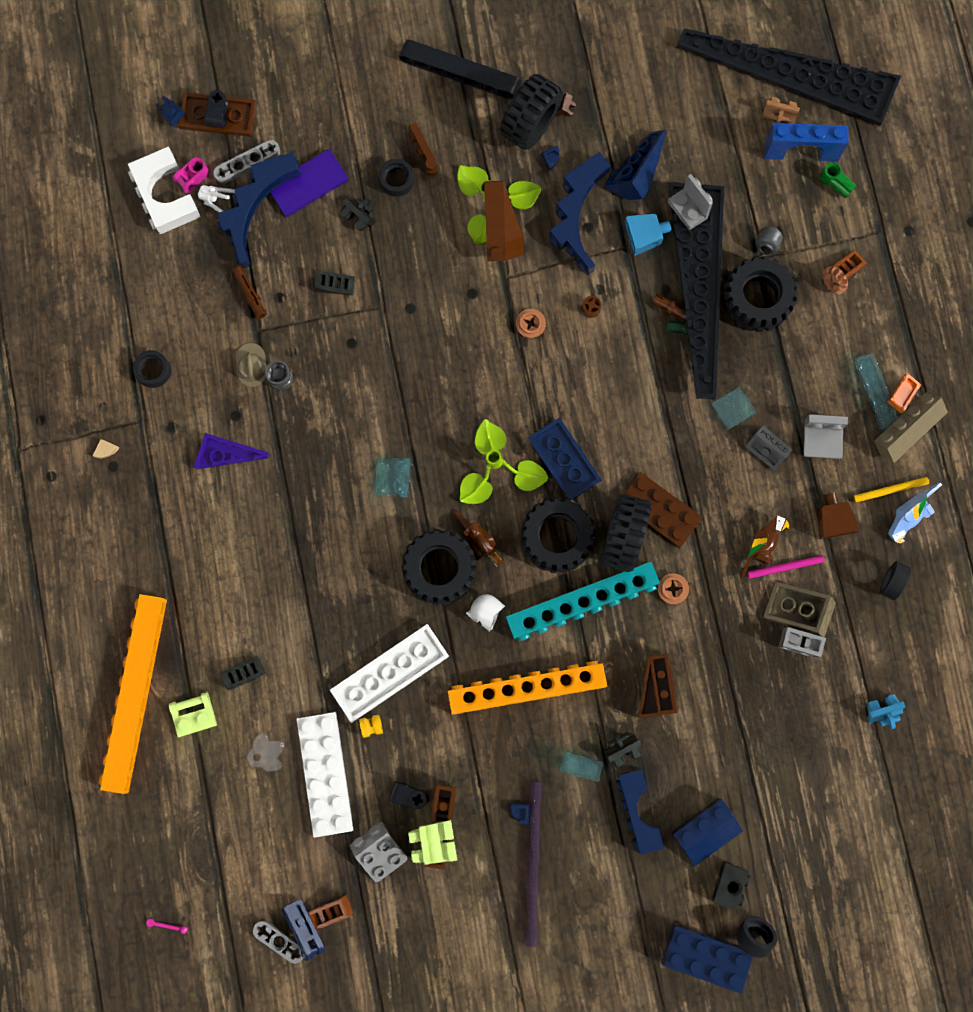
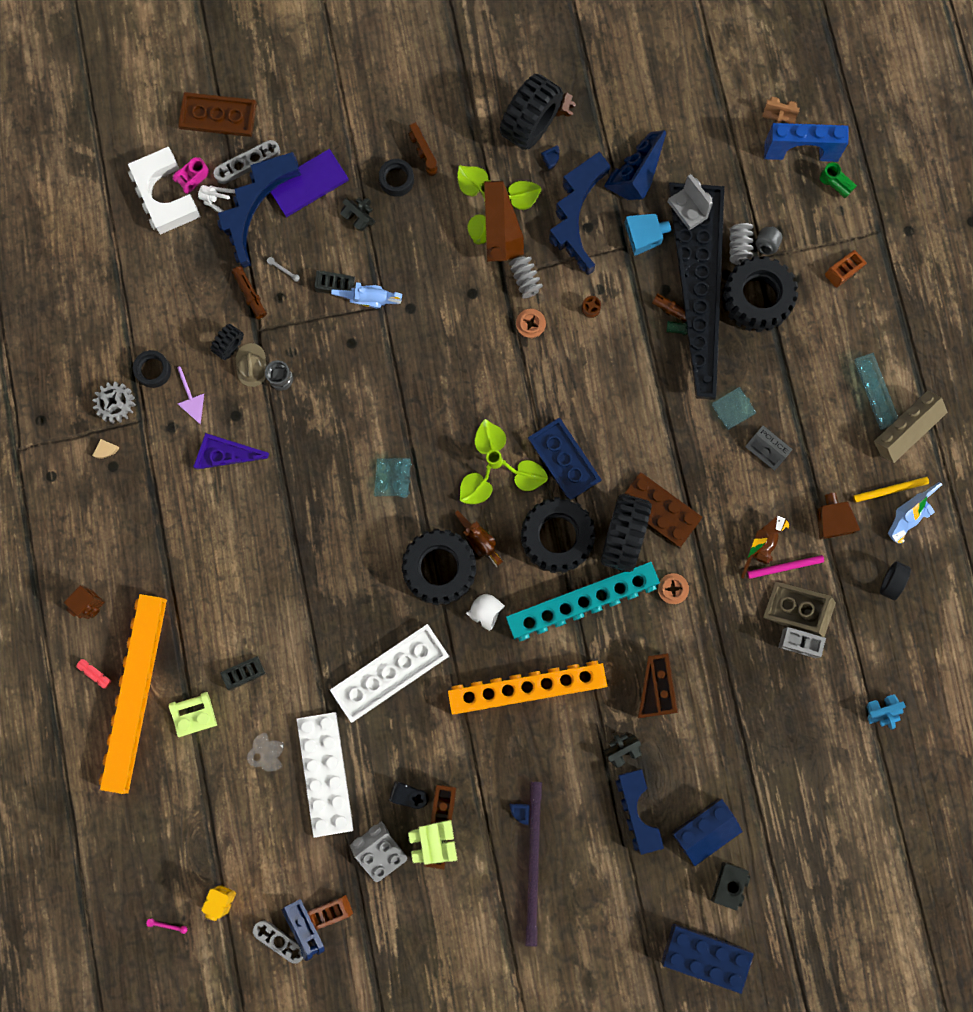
(83, 603): none -> reddish brown brick
(93, 673): none -> coral axle
(117, 394): none -> light grey gear
(170, 111): dark blue plate -> none
(193, 405): none -> lavender piece
(216, 110): black piece -> none
(218, 902): none -> yellow brick
(227, 341): none -> black tyre
(271, 261): none -> light grey hinge
(369, 296): none -> light blue animal
(371, 726): yellow wheel -> none
(460, 69): black beam -> none
(524, 276): none -> light grey piece
(581, 766): clear light blue brick -> none
(739, 243): none -> light grey piece
(752, 946): black tyre -> none
(824, 436): light grey bracket -> none
(835, 85): black wing -> none
(838, 277): nougat gear -> none
(904, 393): orange tile -> none

